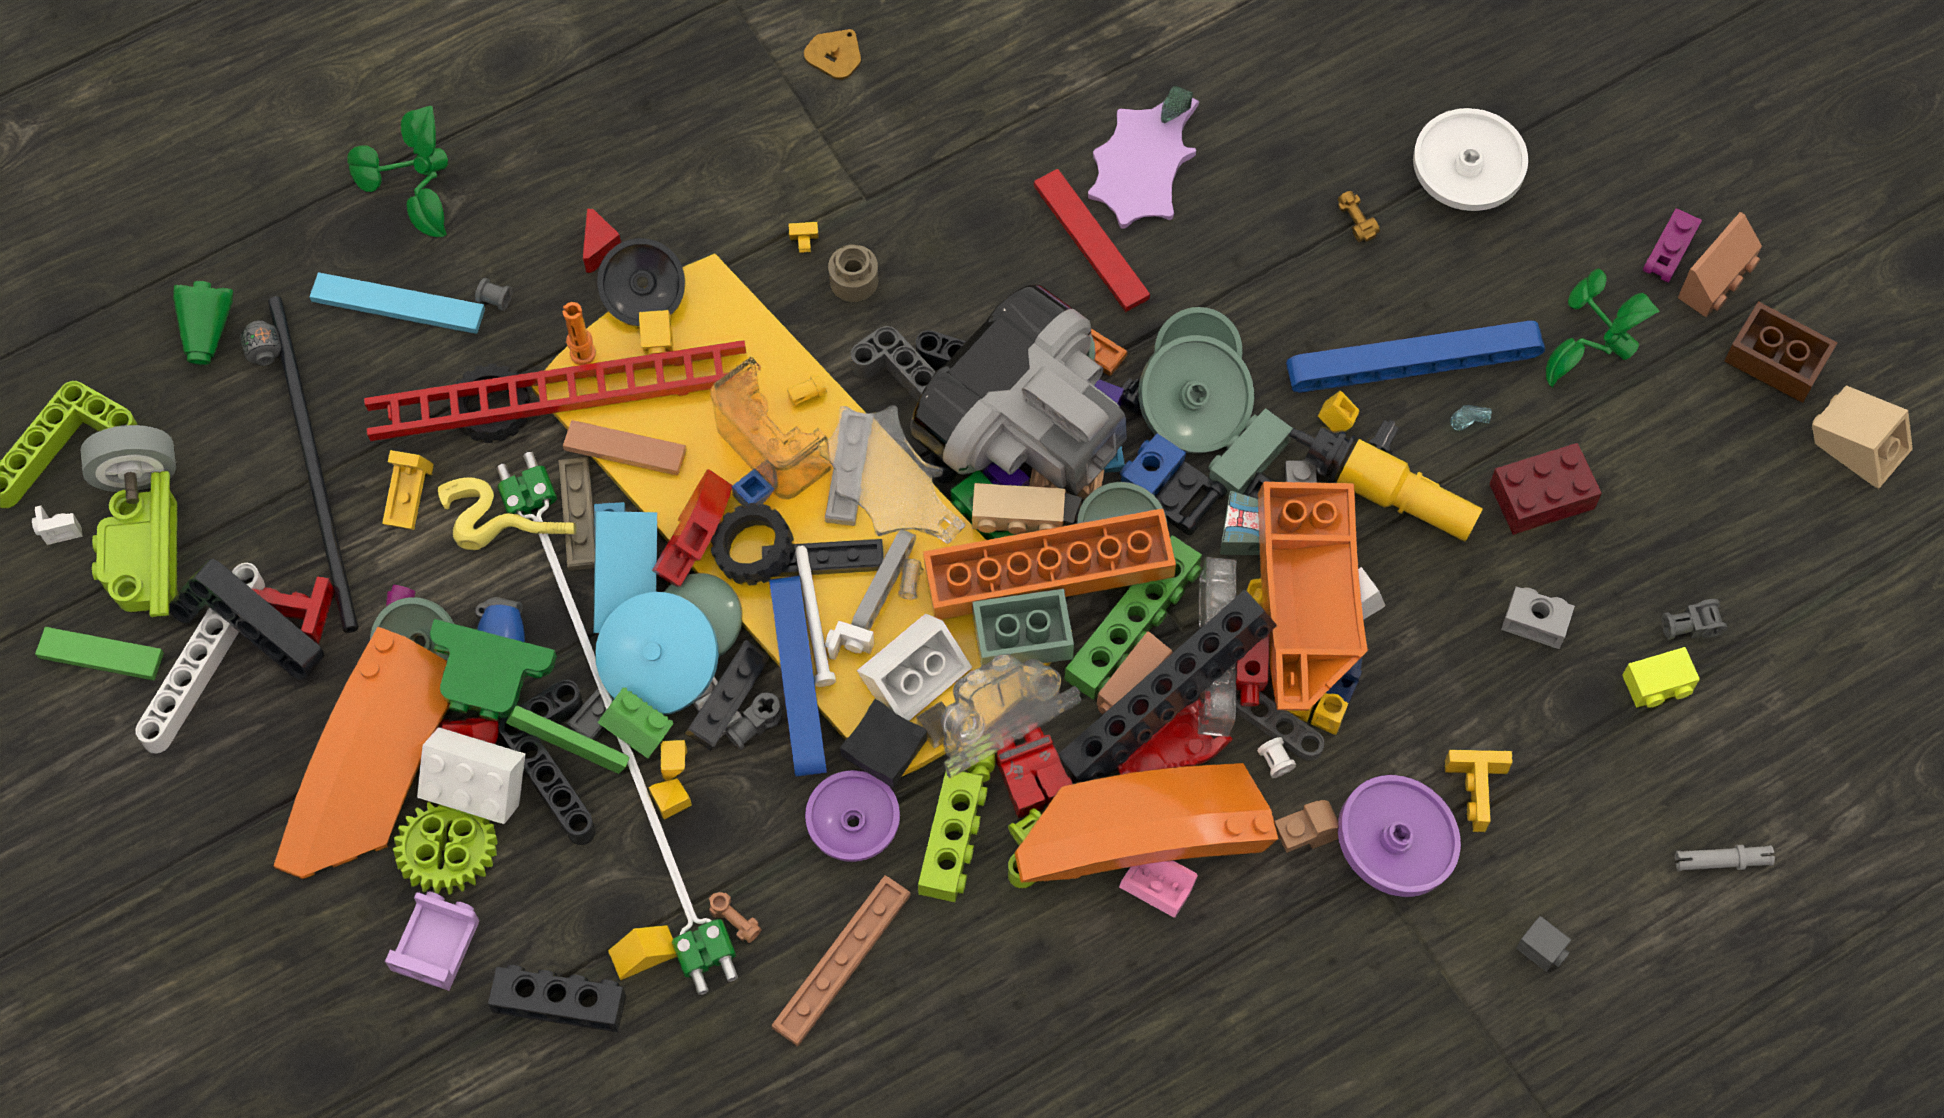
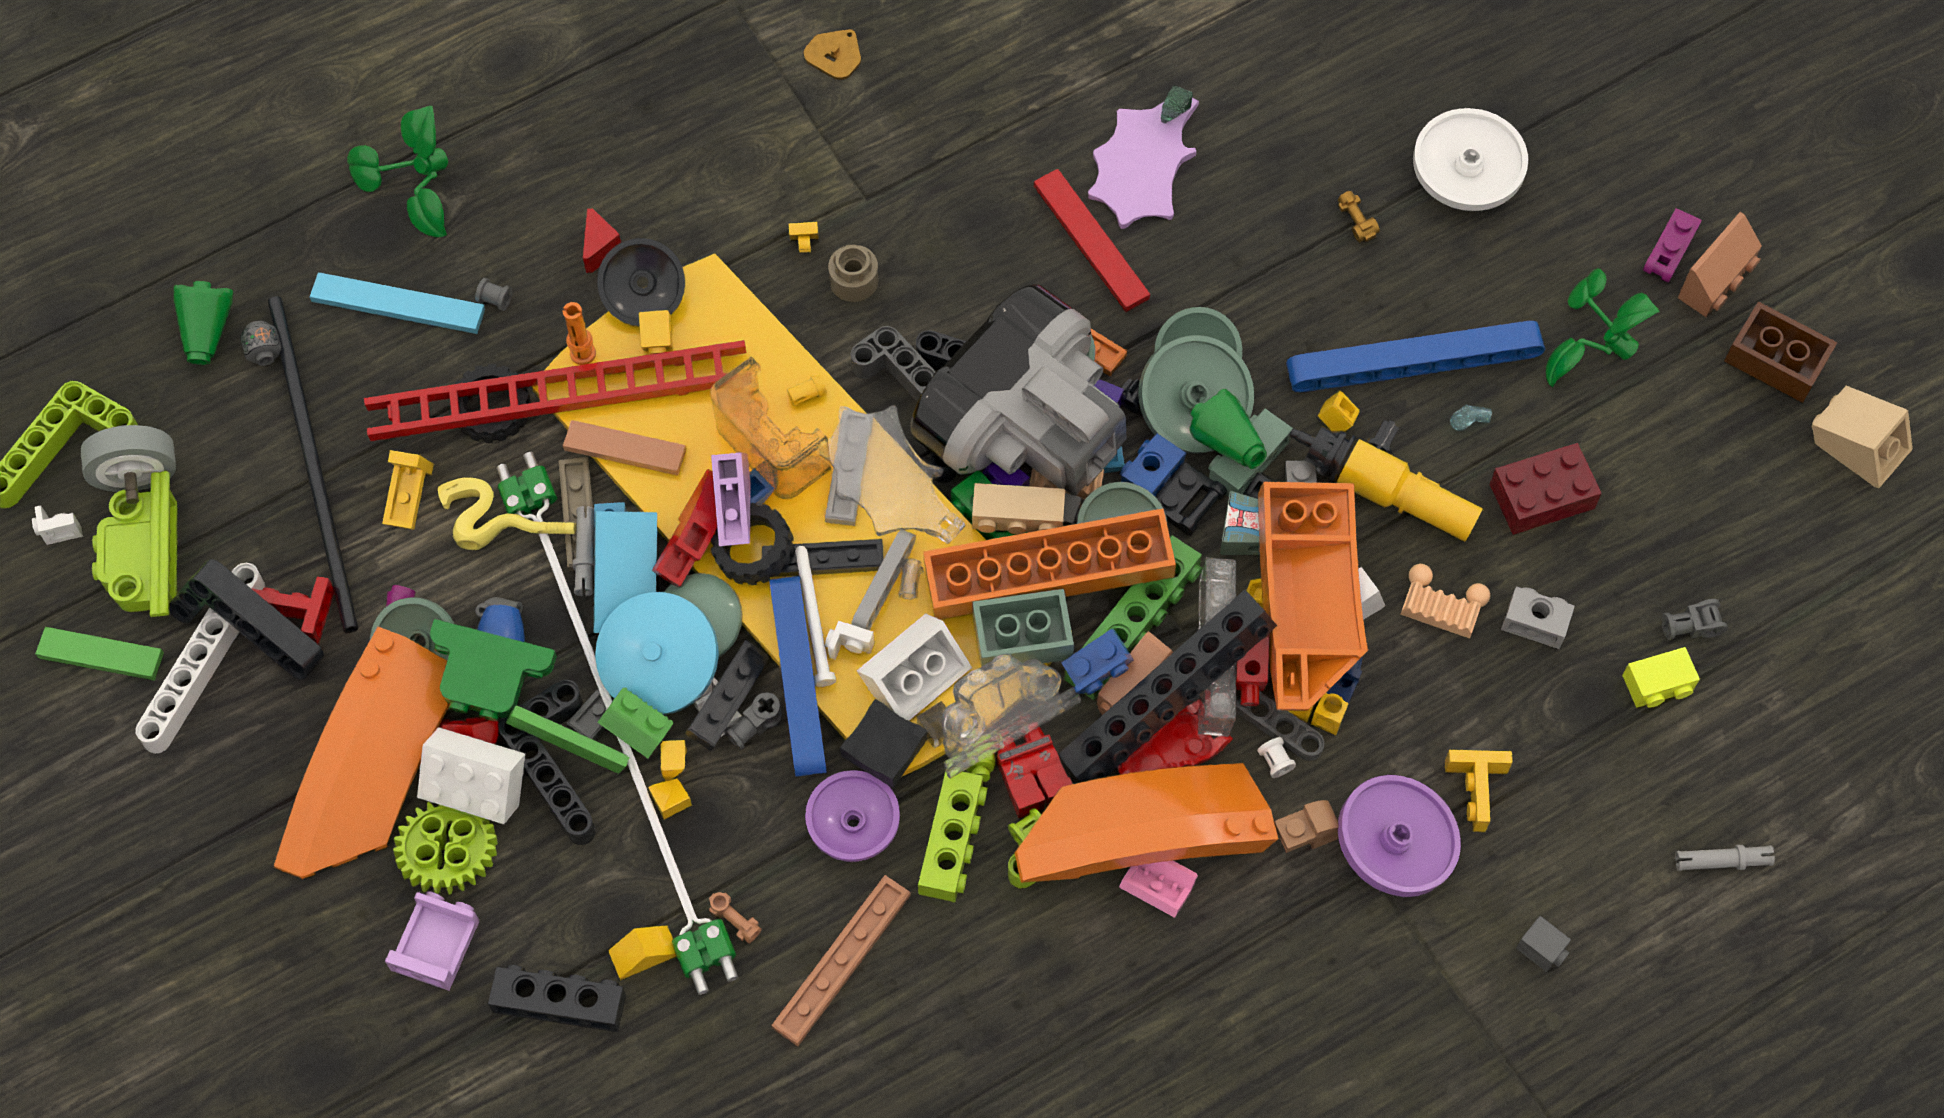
(584, 559): none -> light grey pin
(732, 497): none -> lavender slope
(1097, 662): none -> blue bracket
(1227, 430): none -> green cone
(1443, 610): none -> light nougat gear

